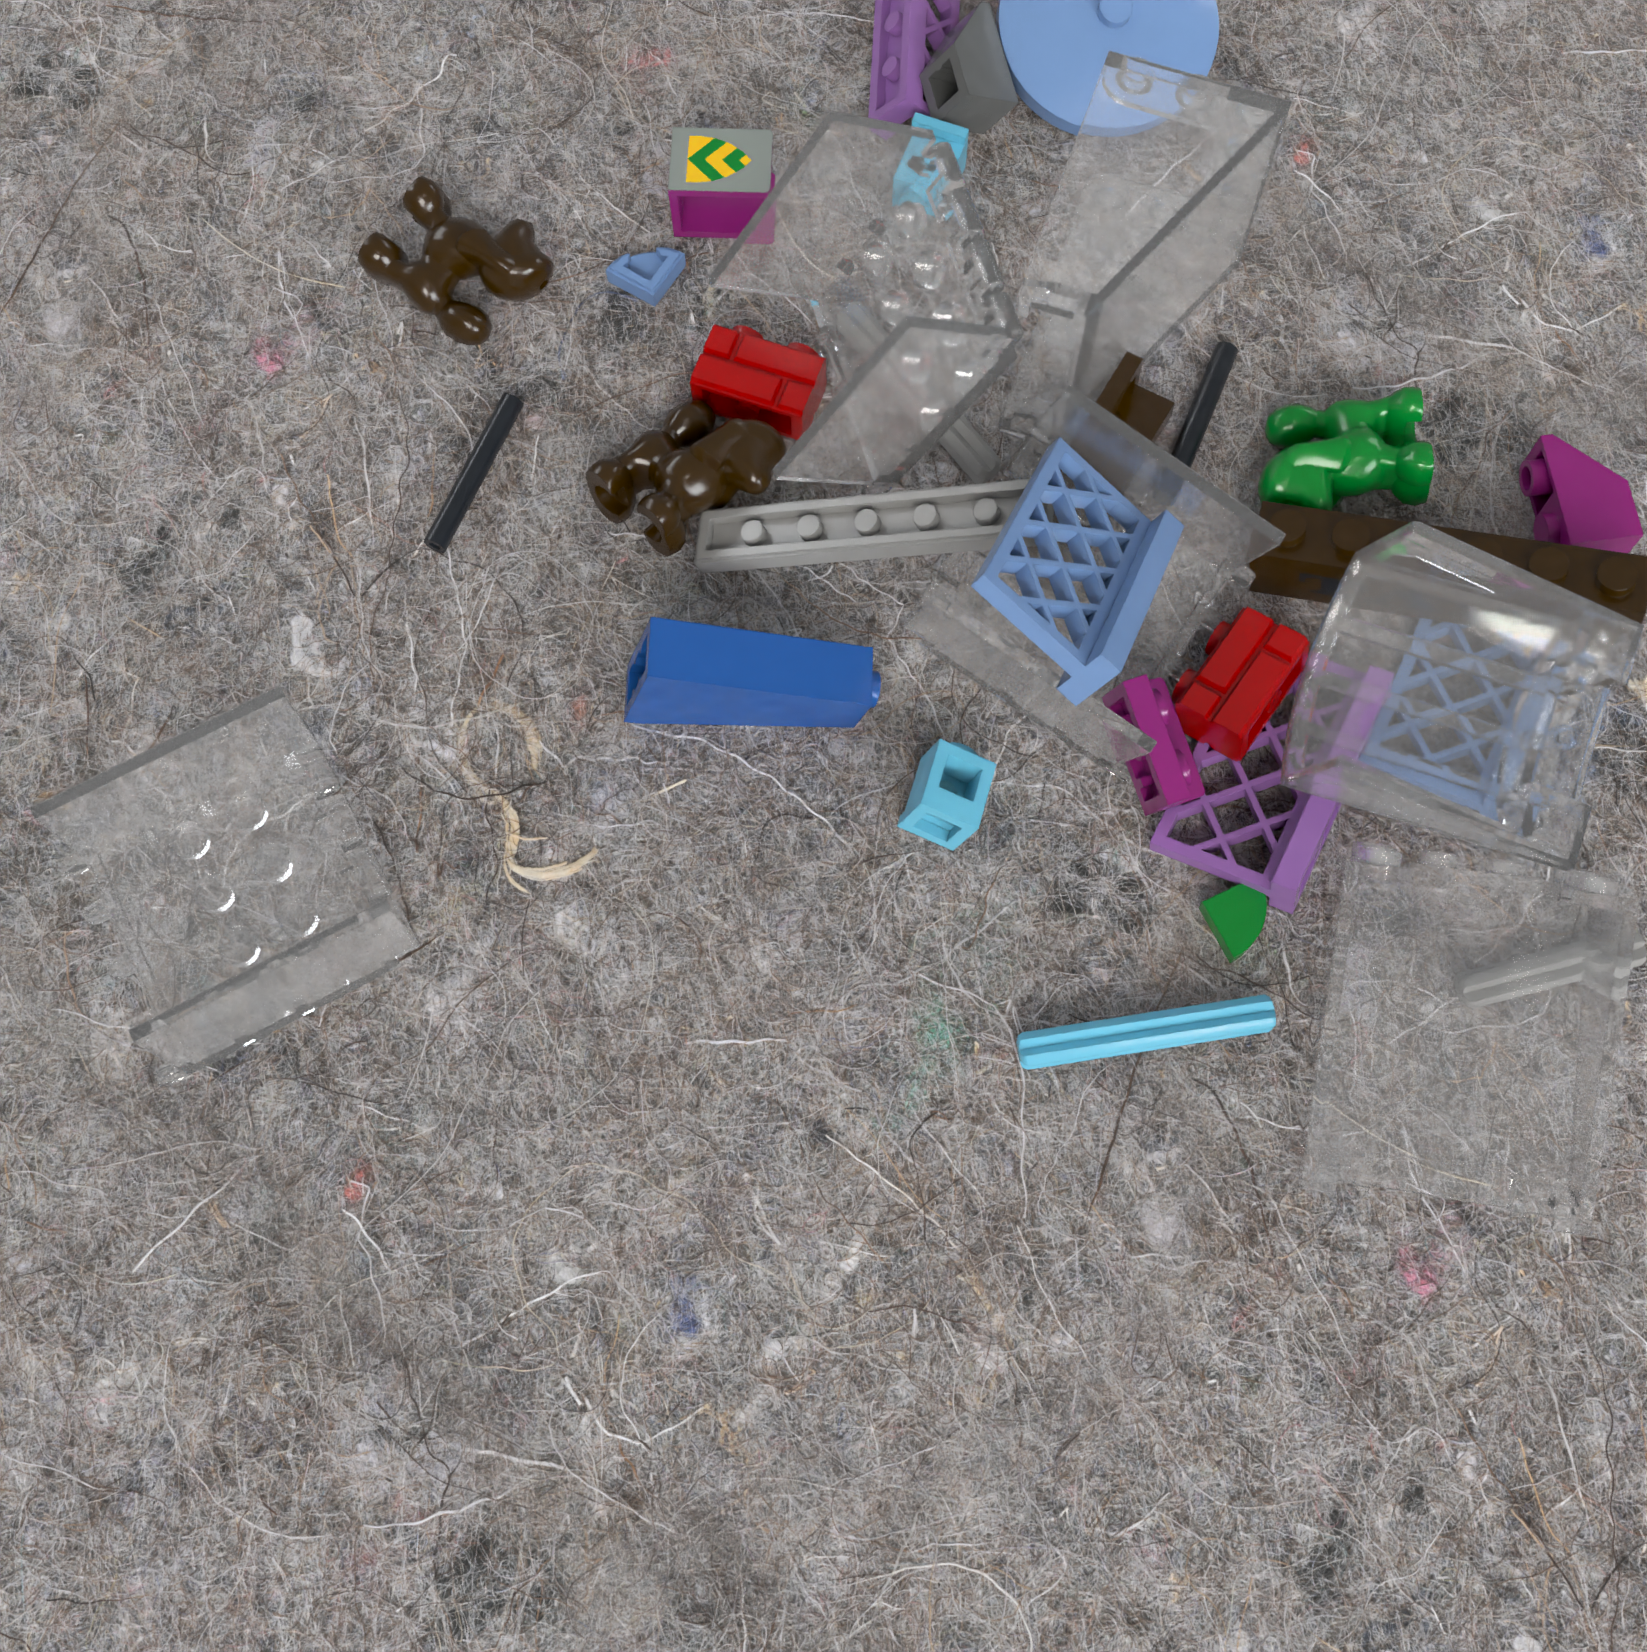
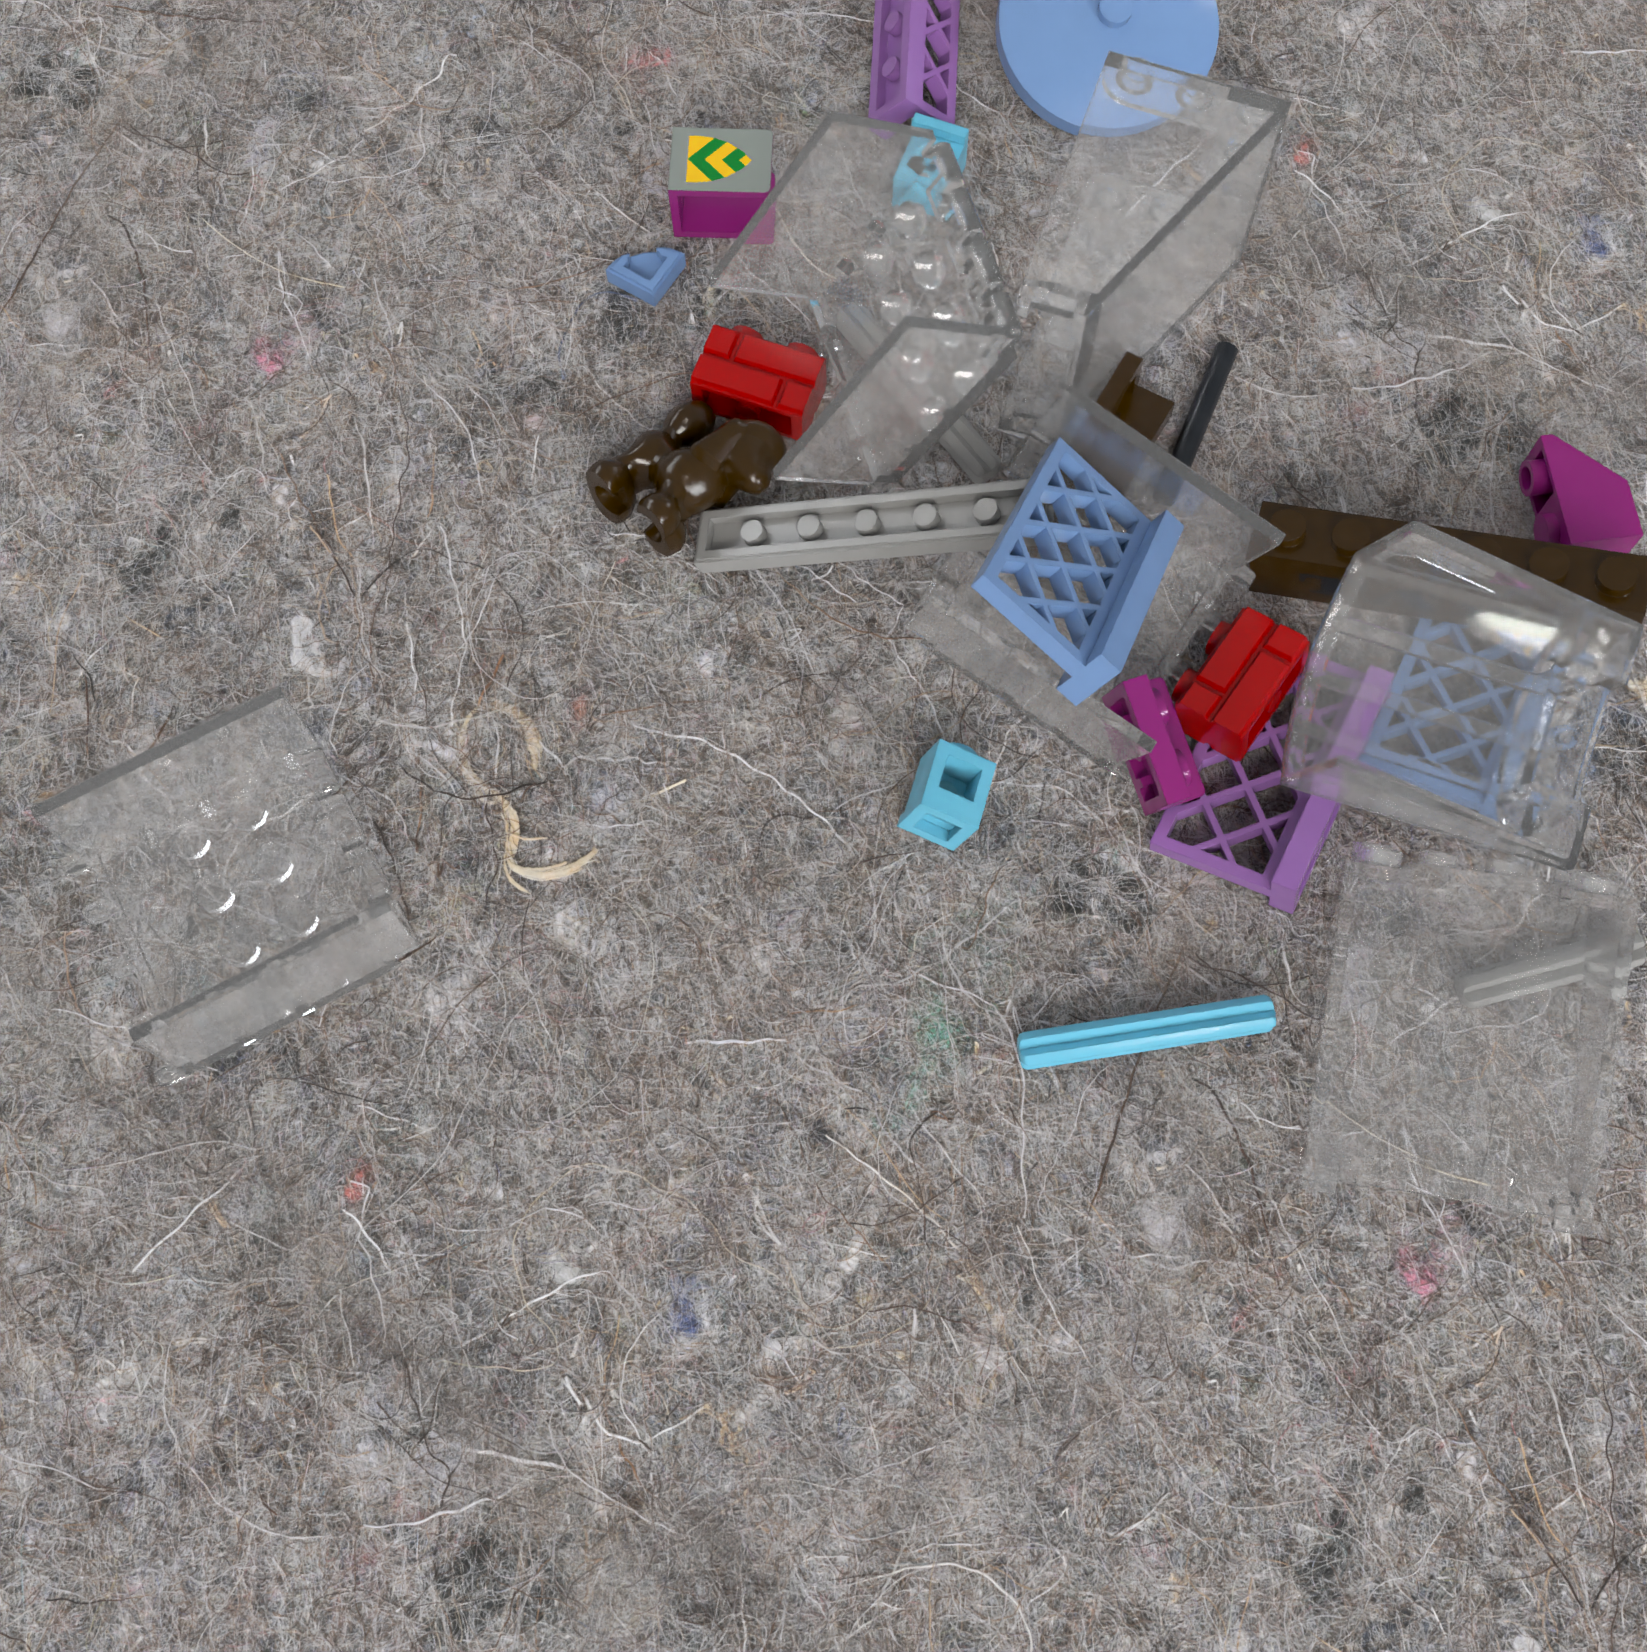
(456, 251): dark brown animal -> none
(473, 473): black piece -> none
(746, 678): blue slope -> none
(969, 75): dark grey slope -> none
(1235, 918): green tile -> none
(1361, 451): green animal -> none

